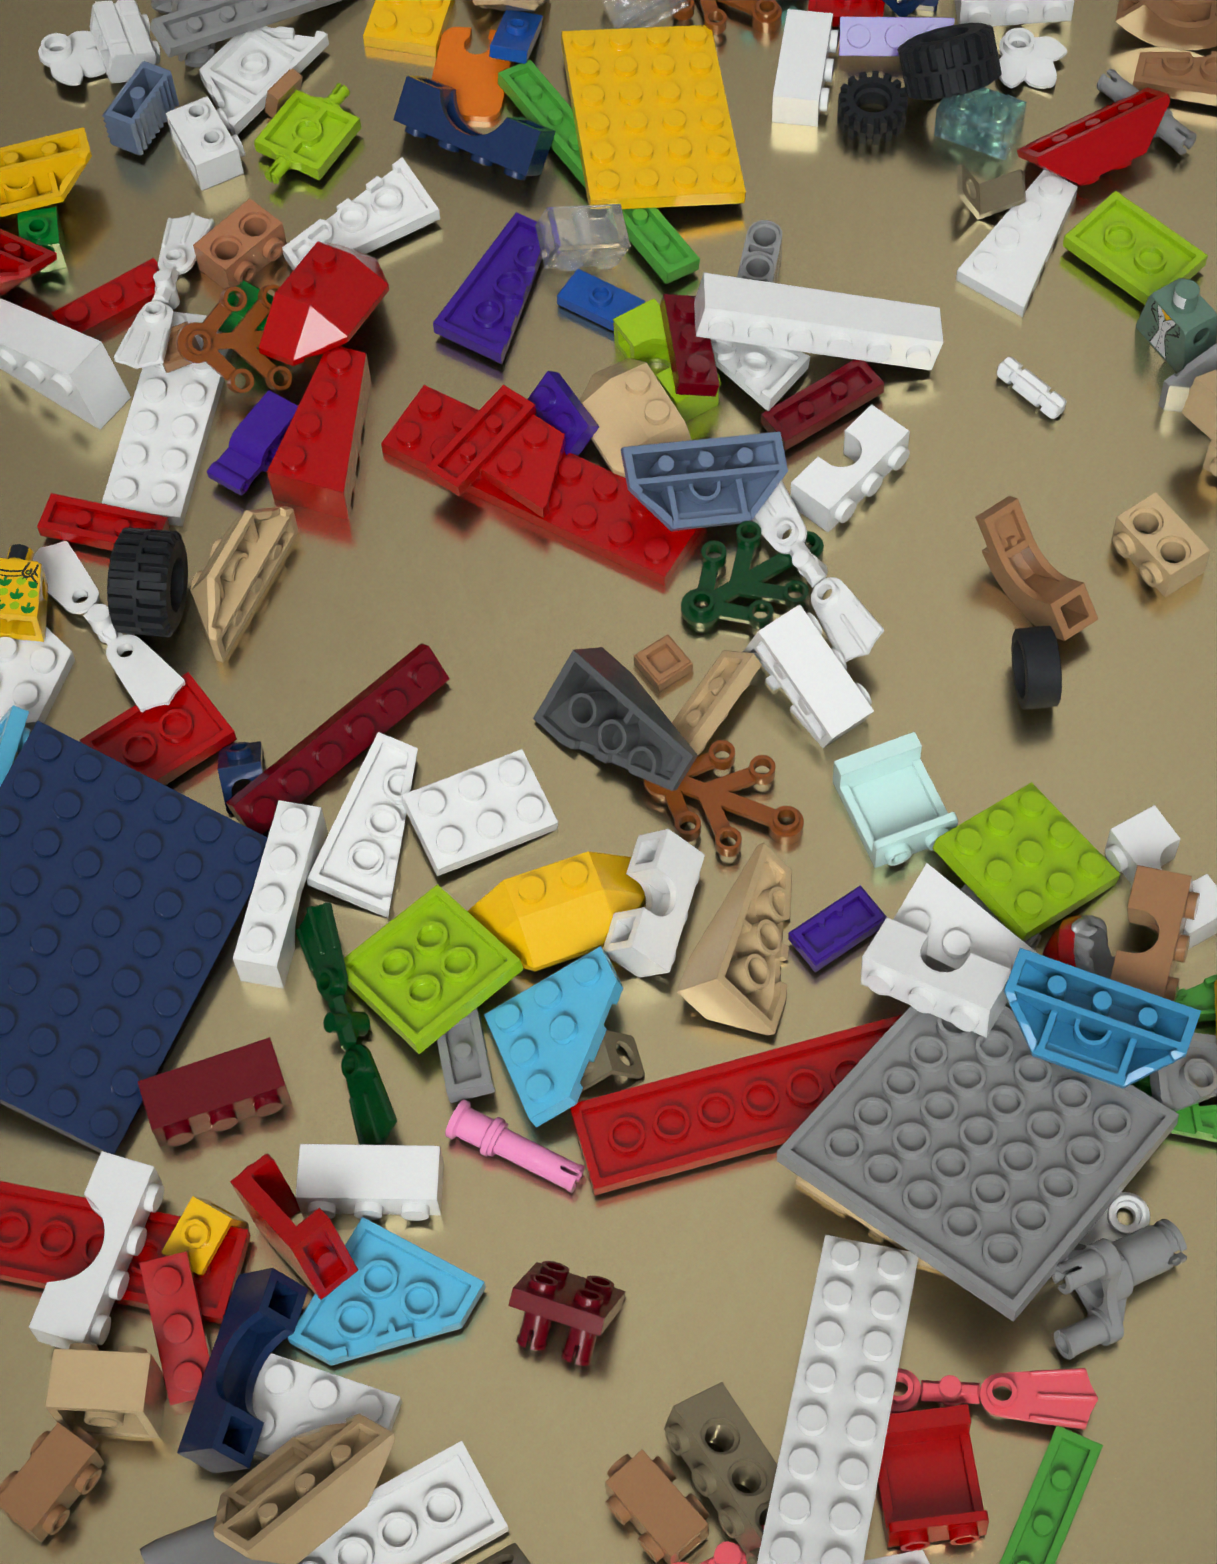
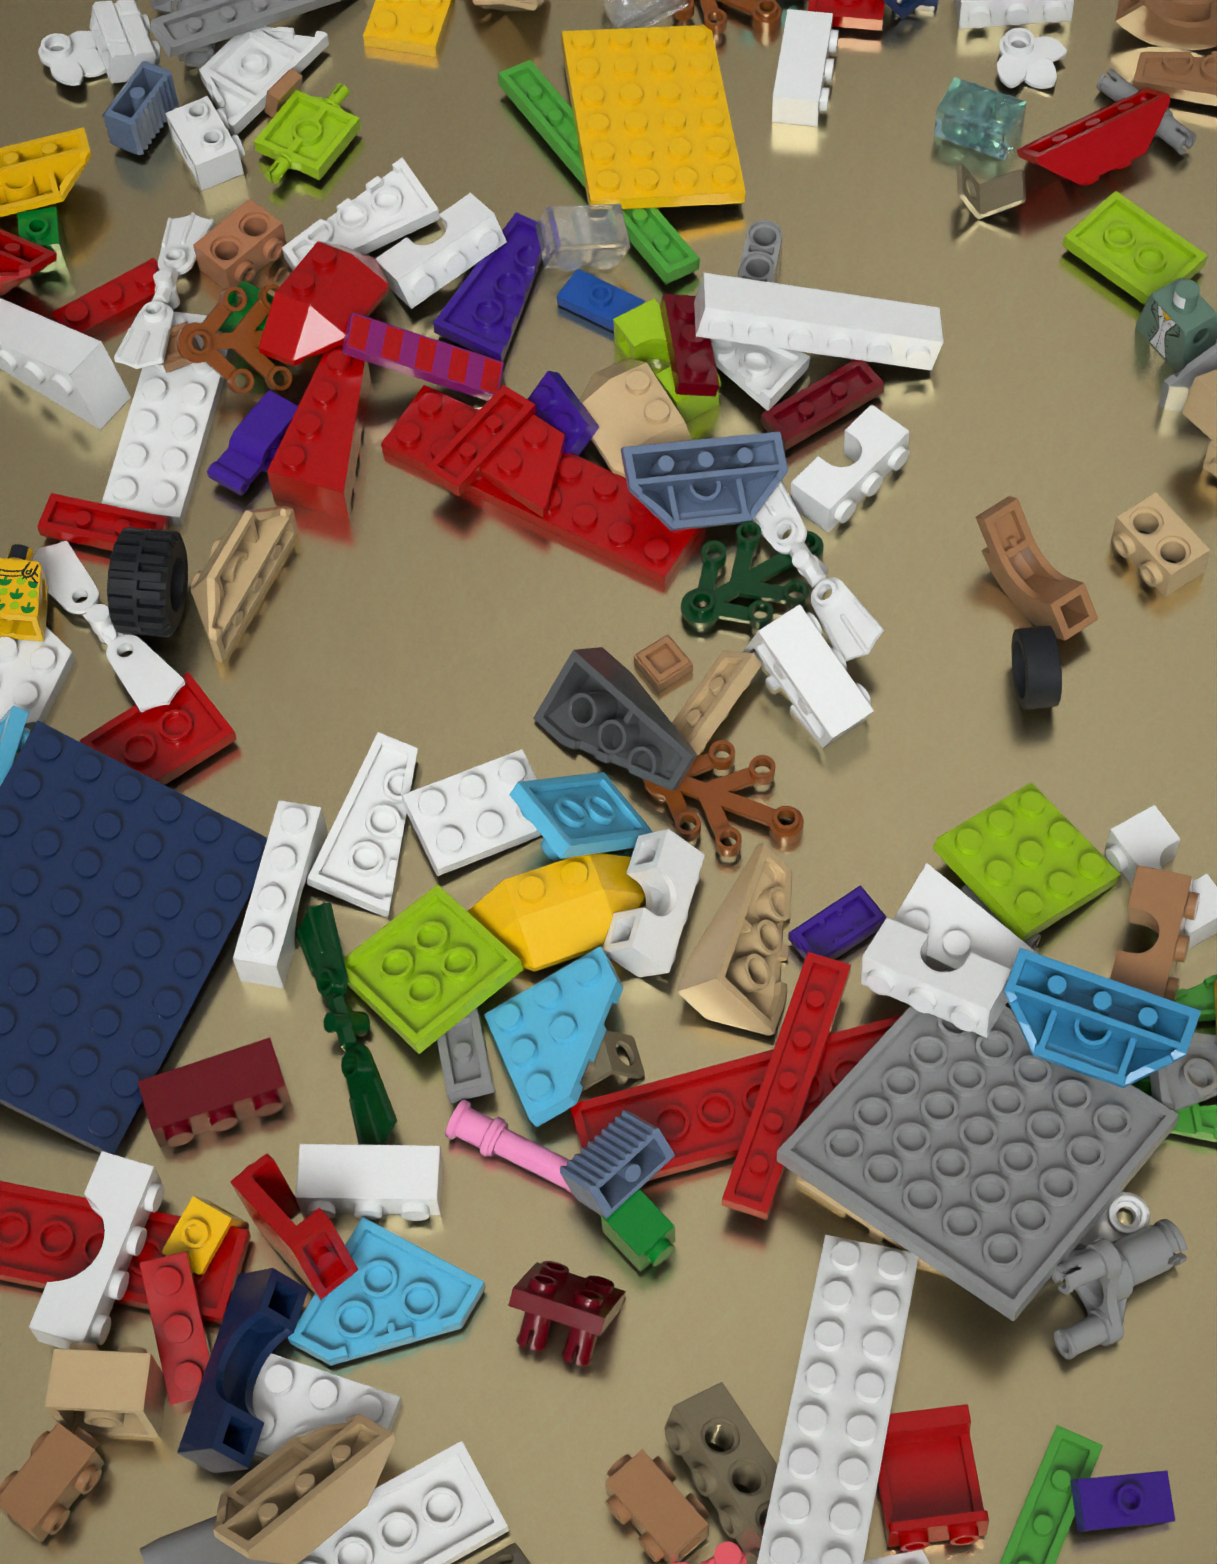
(238, 762): dark blue bracket -> none
(339, 738): dark red plate -> none
(422, 270): none -> white arch
(422, 357): none -> tile
(433, 110): dark blue arch -> none
(471, 75): orange piece -> none
(516, 36): blue plate -> none
(579, 815): none -> medium azure plate
(617, 1163): none -> sand blue brick
(640, 1231): none -> green brick
(786, 1084): none -> red plate
(872, 124): black tyre -> none
(883, 34): plate -> none
(892, 800): light aqua panel -> none
(949, 61): black tyre -> none
(1016, 249): white wing -> none
(1031, 387): white axle -> none
(1037, 1396): coral piece -> none
(1082, 944): light grey hair -> none
(1122, 1500): none -> dark purple plate

